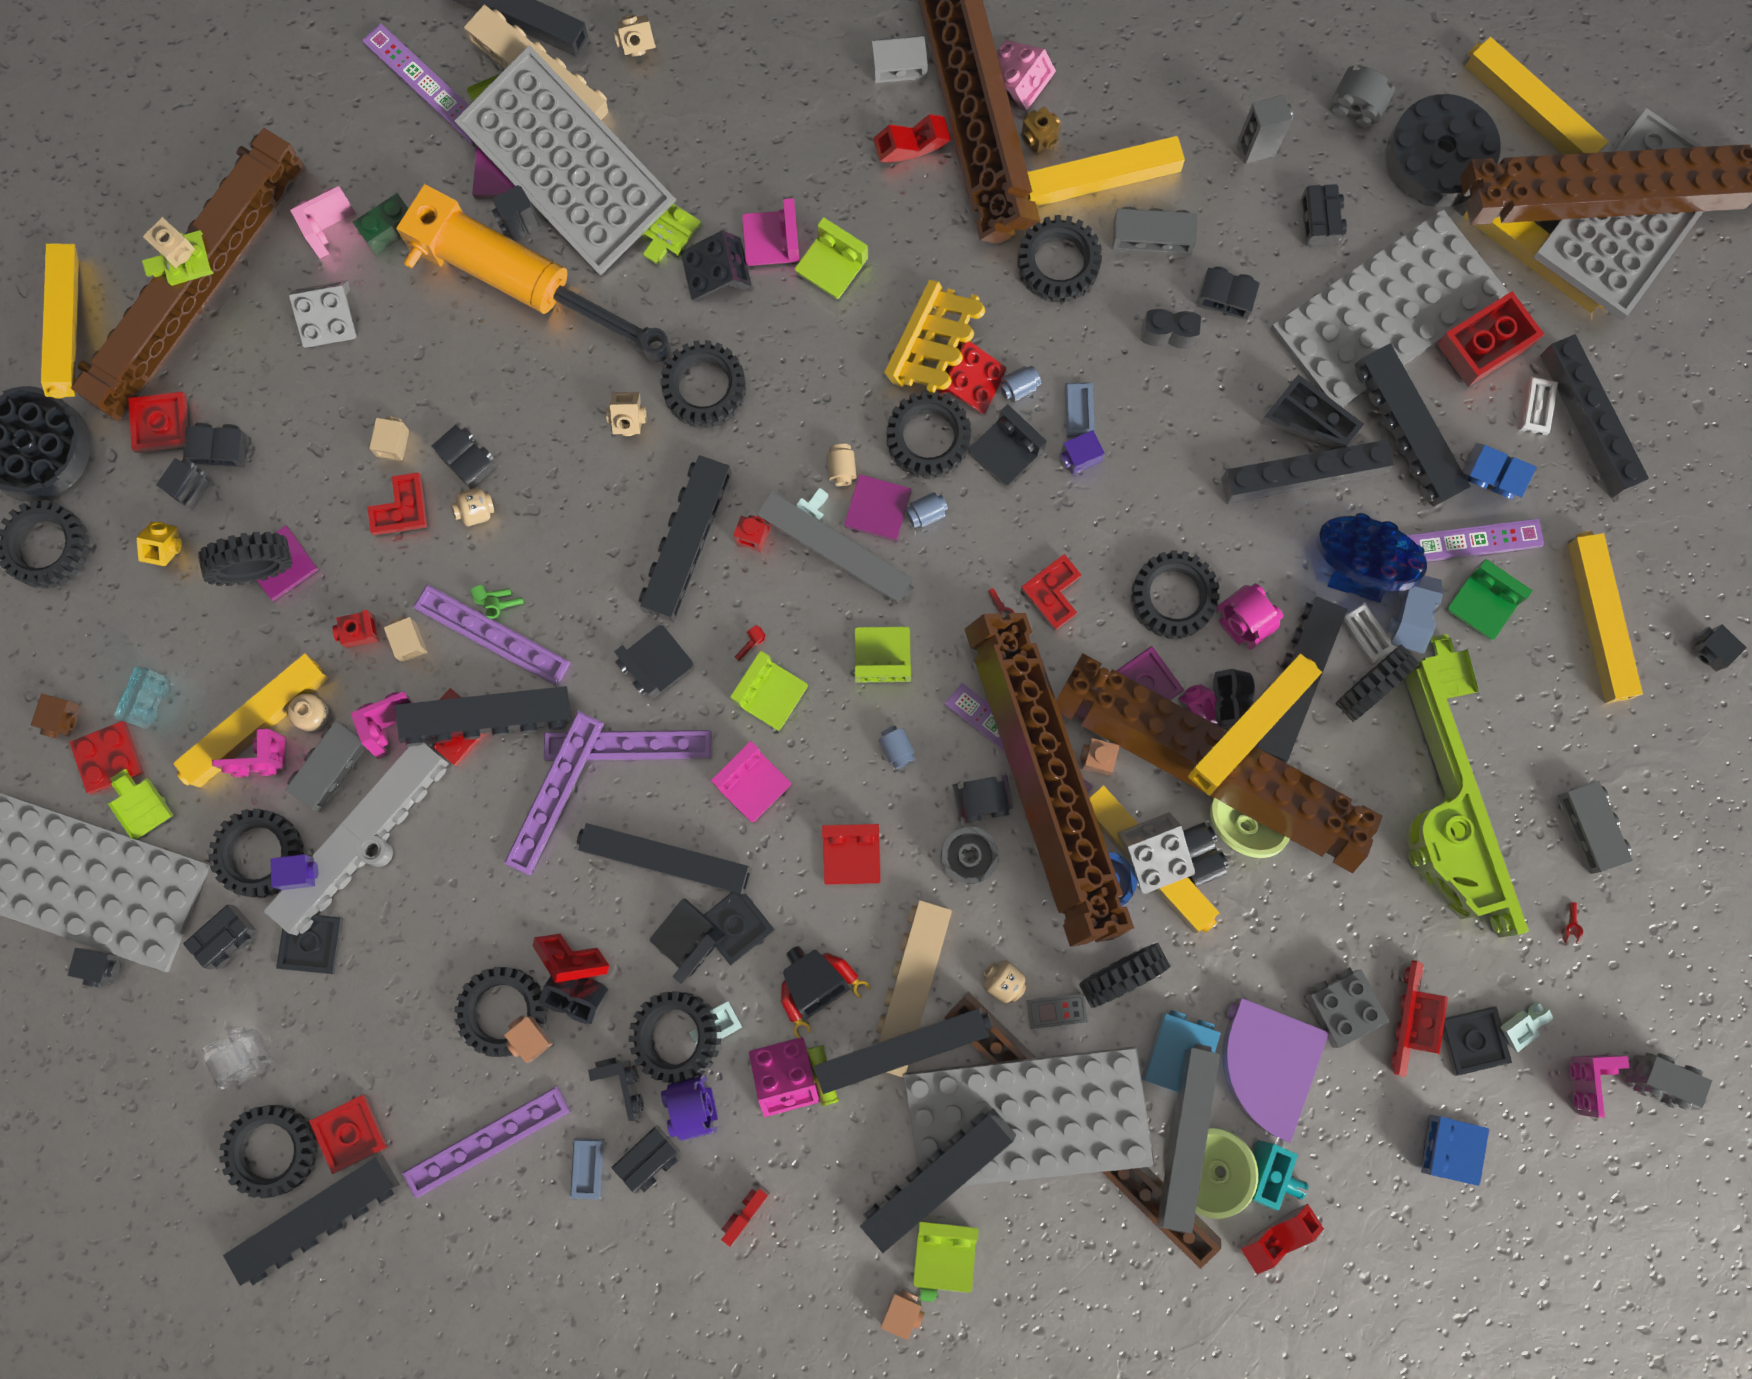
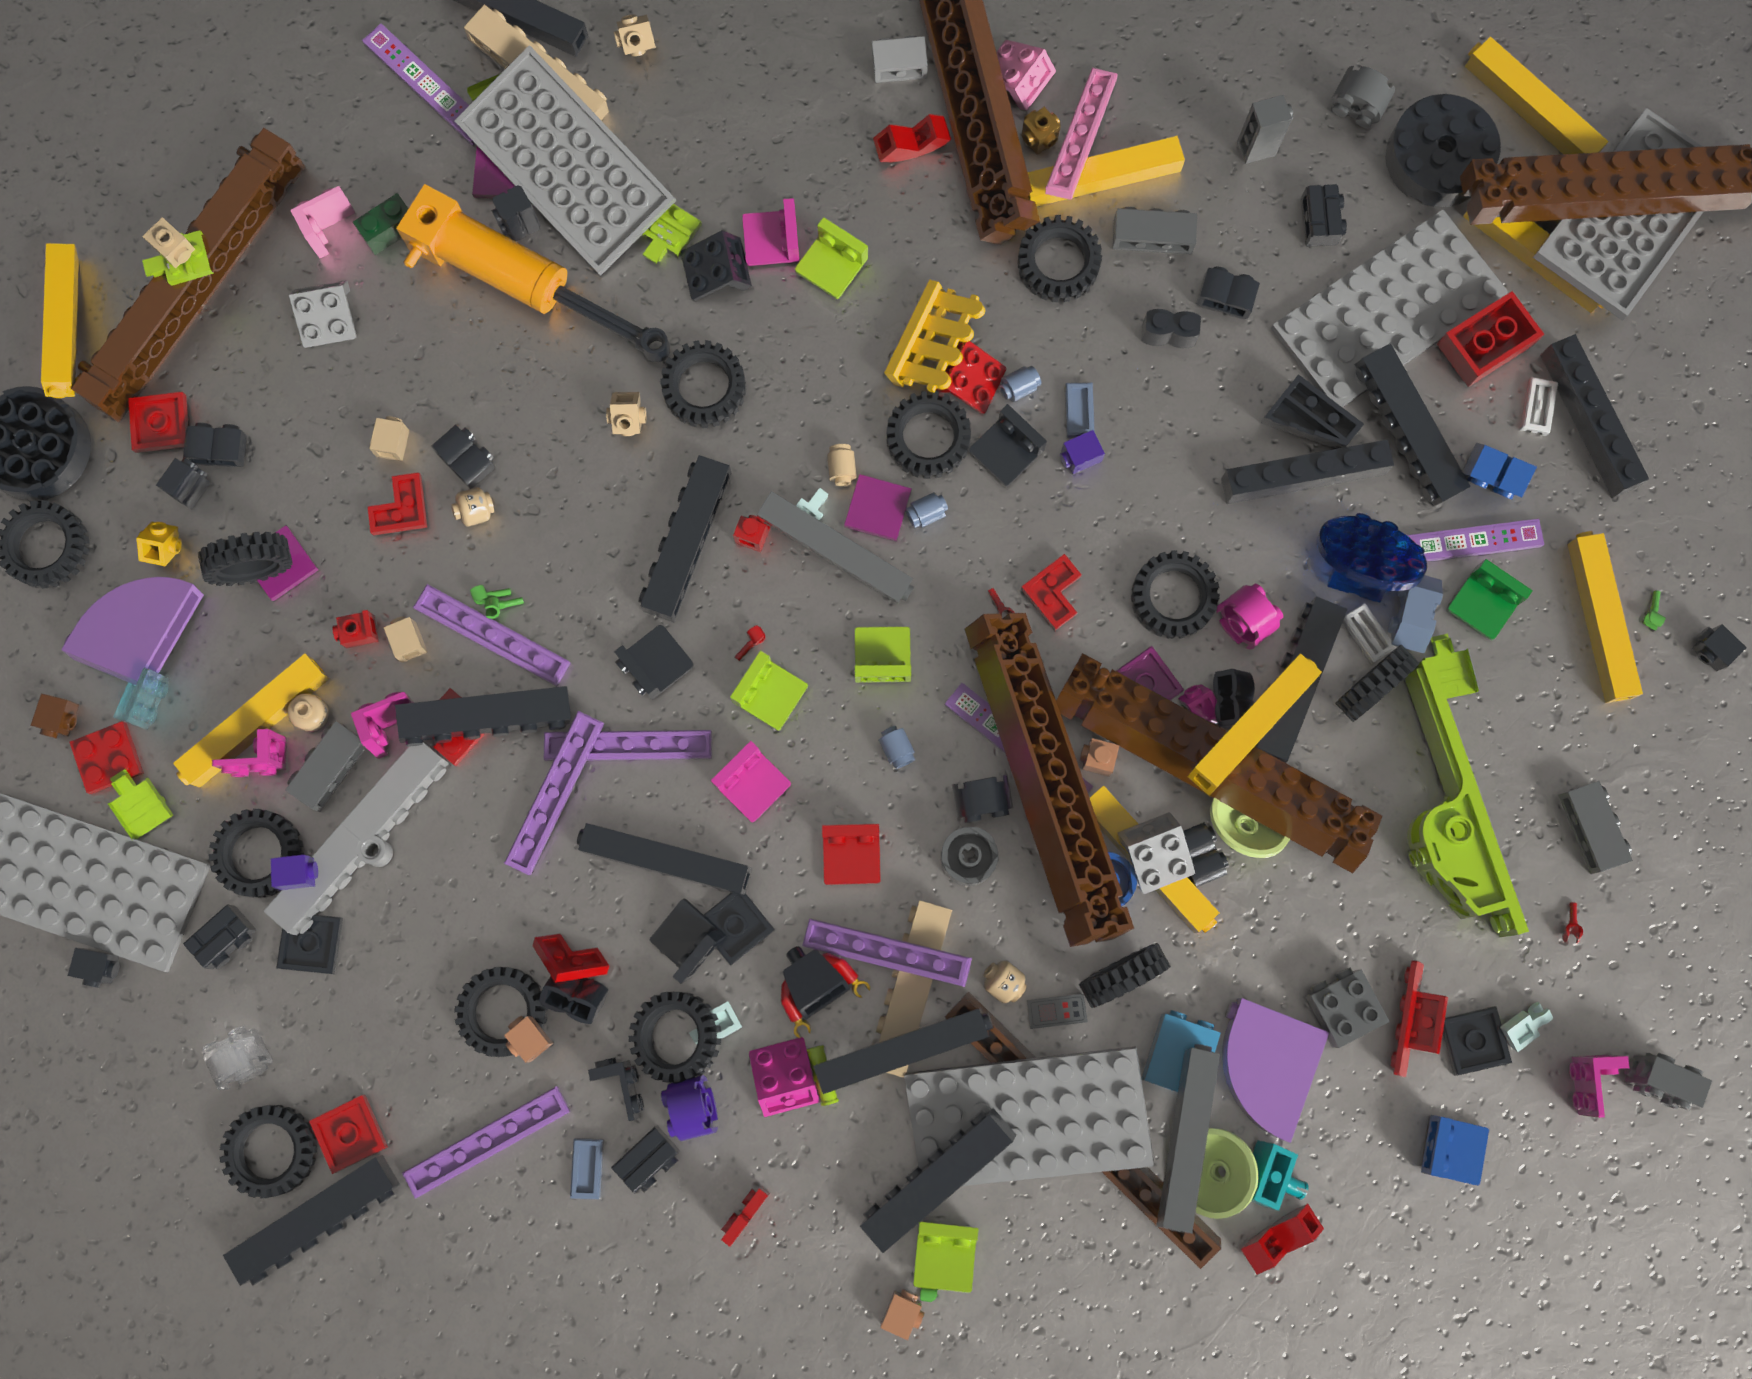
(133, 627): none -> medium lavender brick
(887, 952): none -> medium lavender tile
(1081, 134): none -> bright pink tile
(1653, 618): none -> bright green hand

